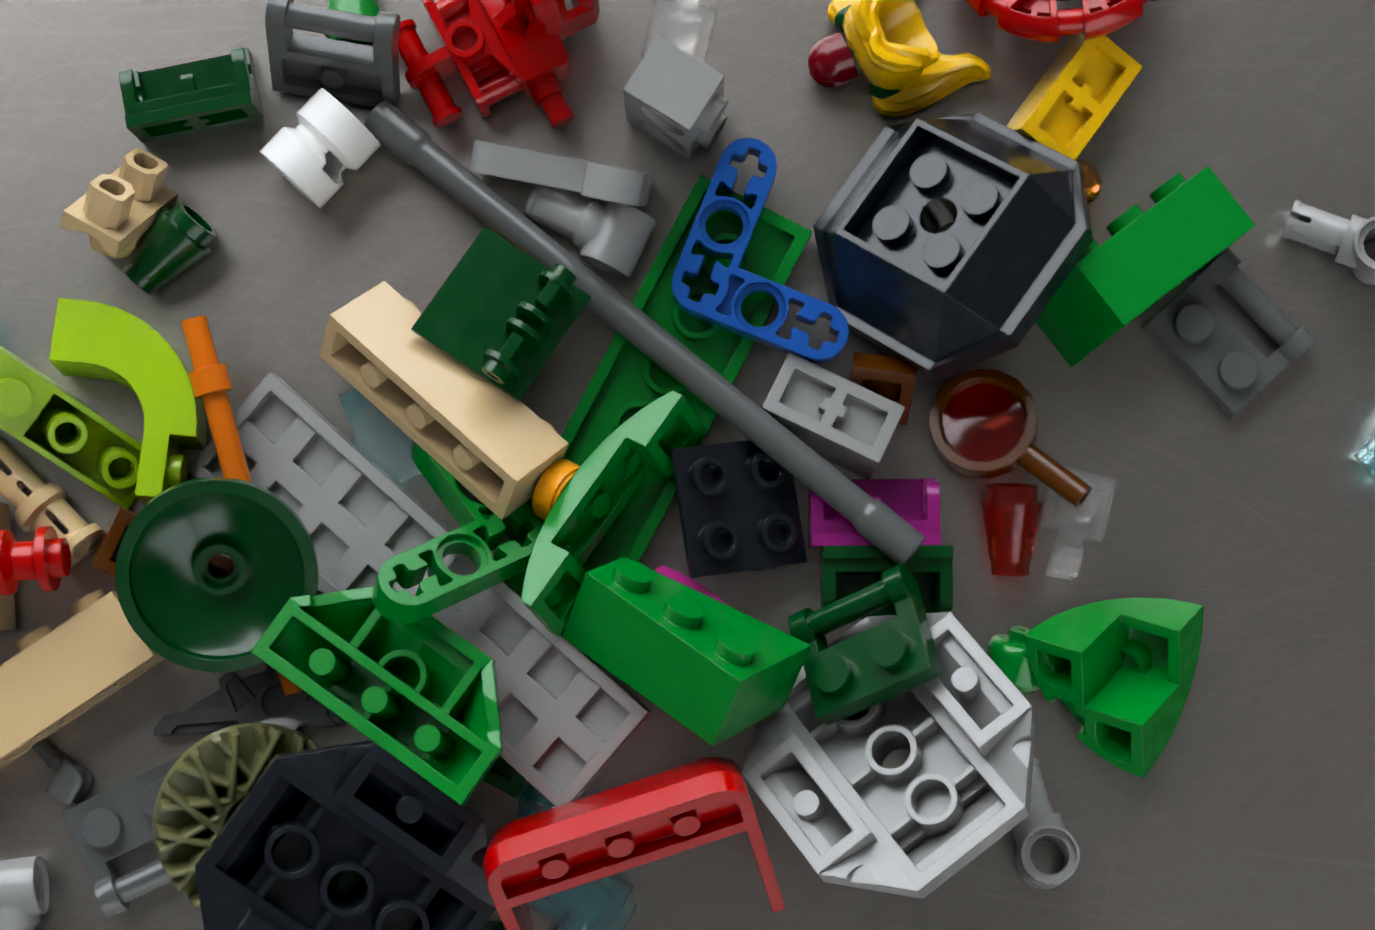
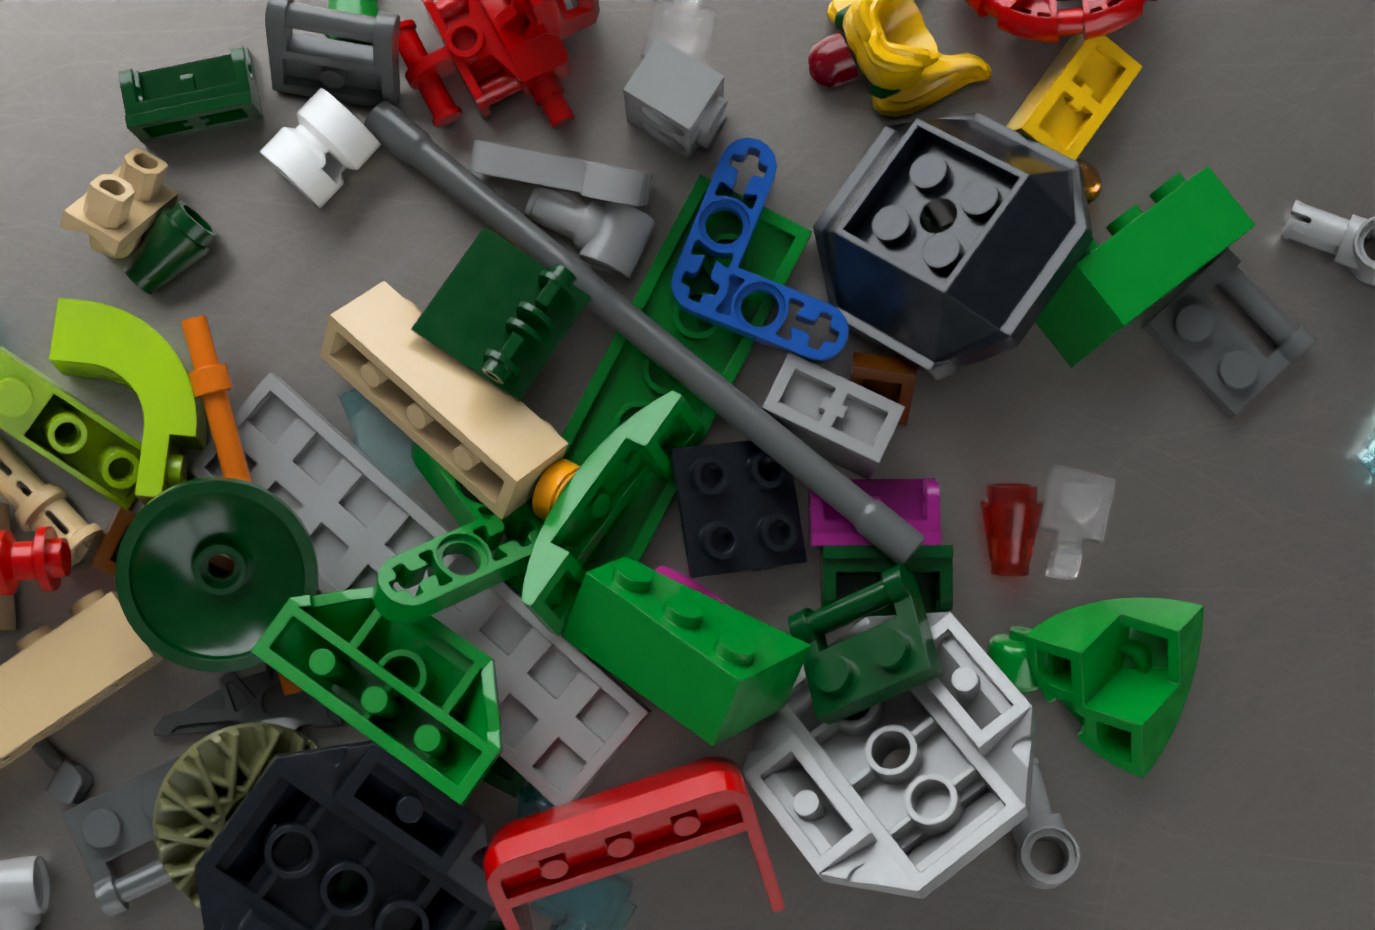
(989, 426): piece -> none

